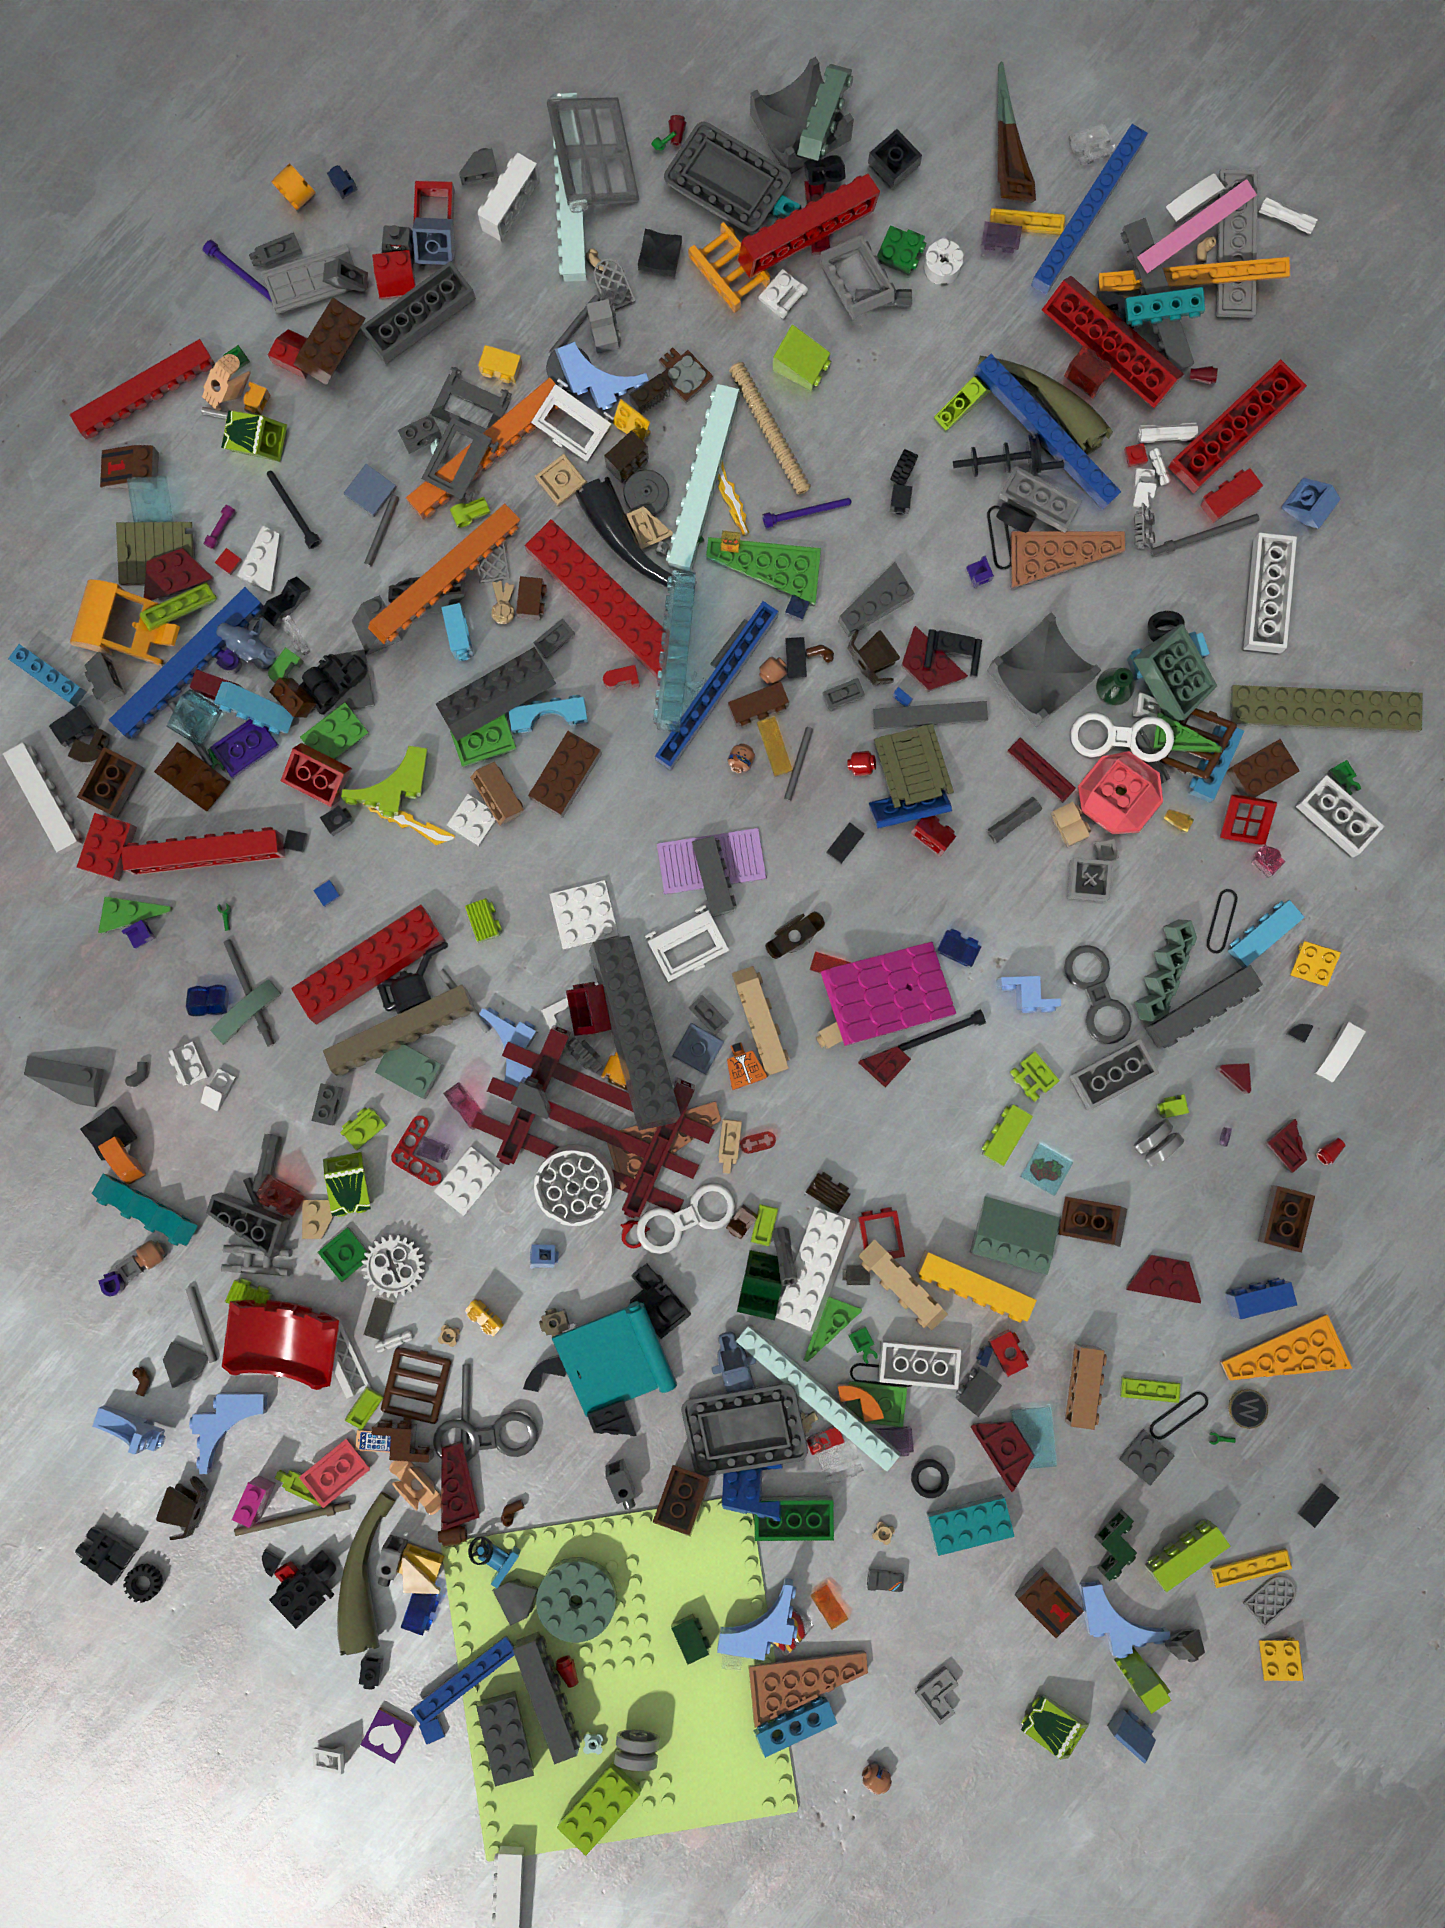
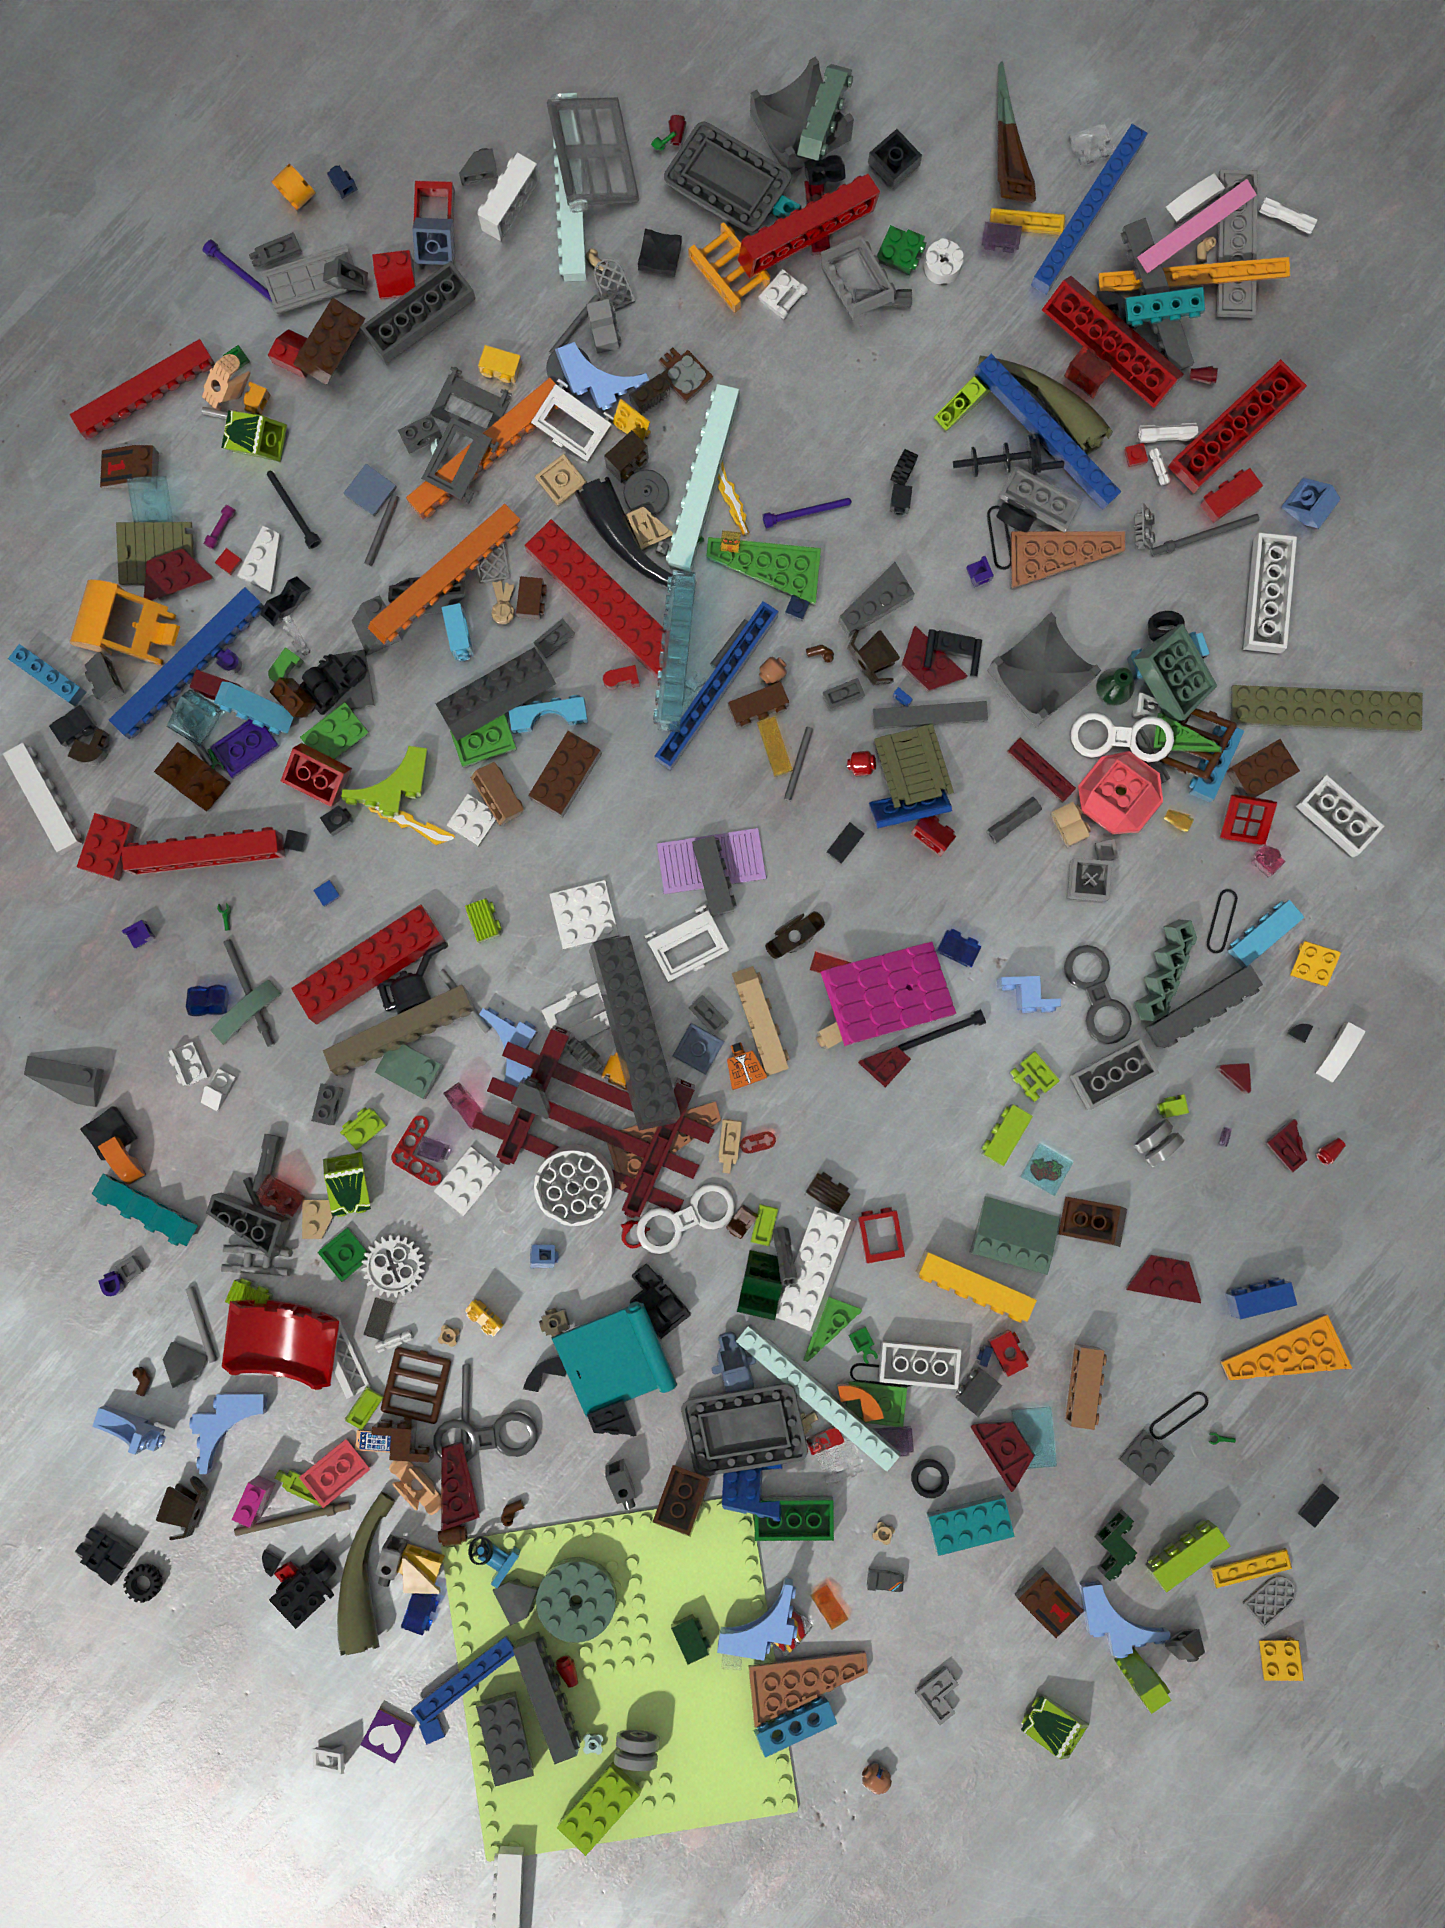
(110, 782): reddish brown brick -> none
(121, 912): bright green wing -> none
(139, 1076): dark grey arm -> none
(149, 1254): nougat head -> none
(177, 606): lime tile -> none
(247, 644): sand blue piece -> none
(374, 1666): black brick -> none
(397, 239): dark grey torso -> none
(465, 513): lime piece -> none
(579, 1009): dark red window -> none
(741, 758): nougat head -> none
(769, 428): tan piece -> none
(796, 657): black slope -> none
(801, 359): lime slope -> none
(855, 1275): clear smoke brick -> none
(897, 1279): tan brick -> none
(1132, 1734): medium blue slope -> none
(1144, 488): white slope -> none
(1150, 1389): lime tile -> none
(1248, 1408): black tile -> none
(1286, 1218): reddish brown brick -> none
(1344, 775): green plate -> none

